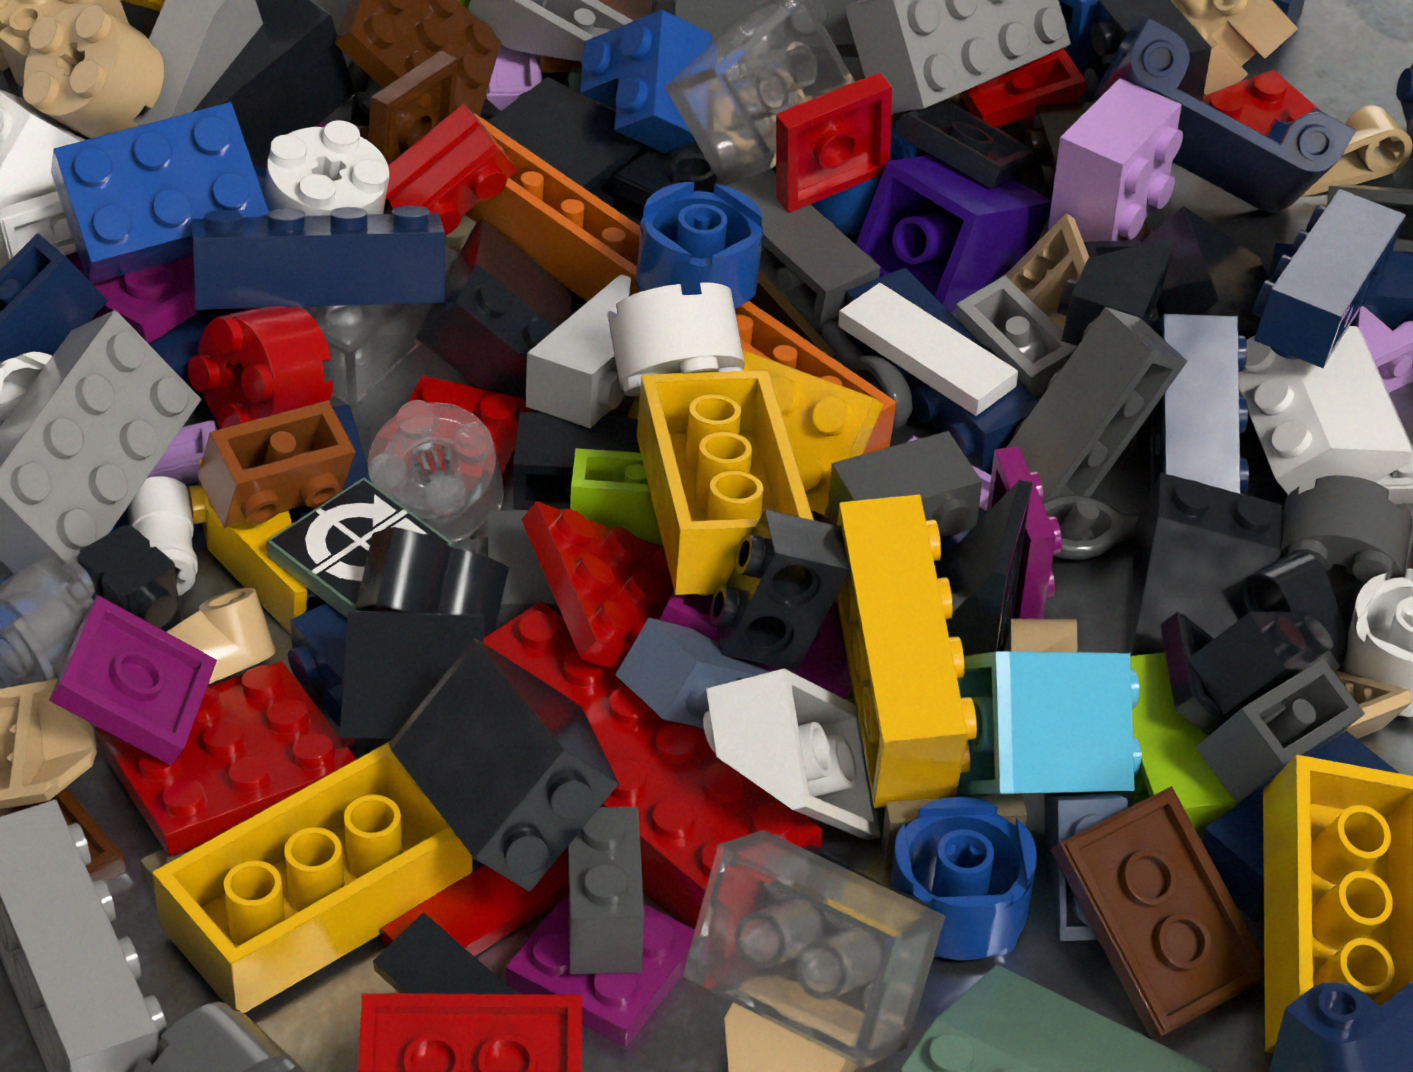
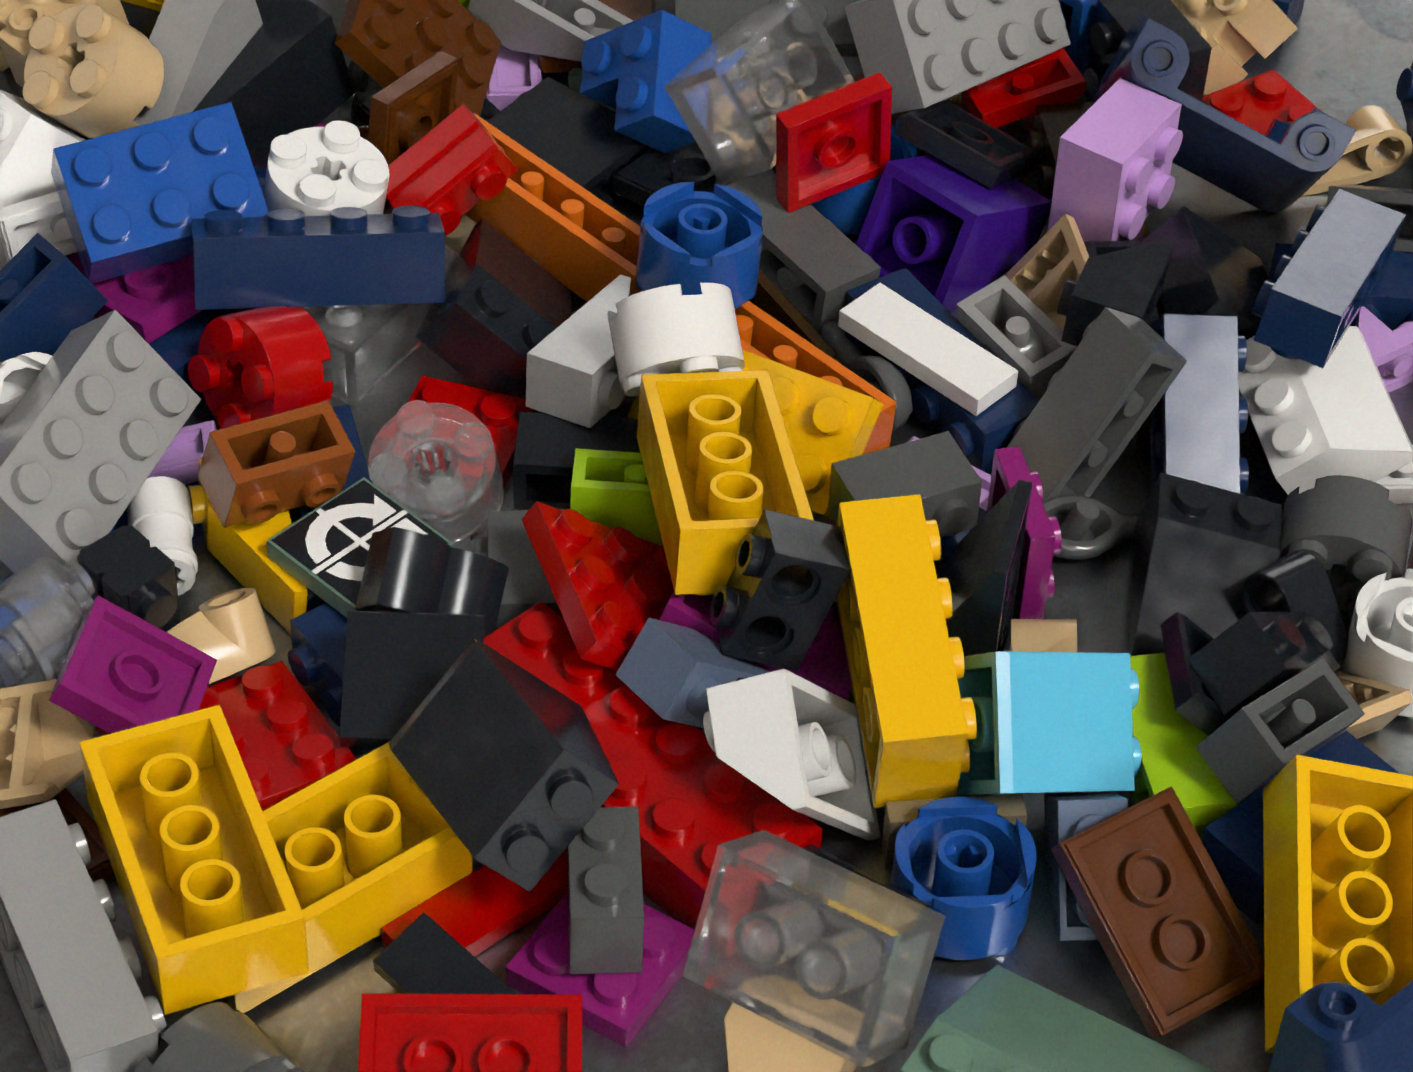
(194, 859): none -> yellow brick

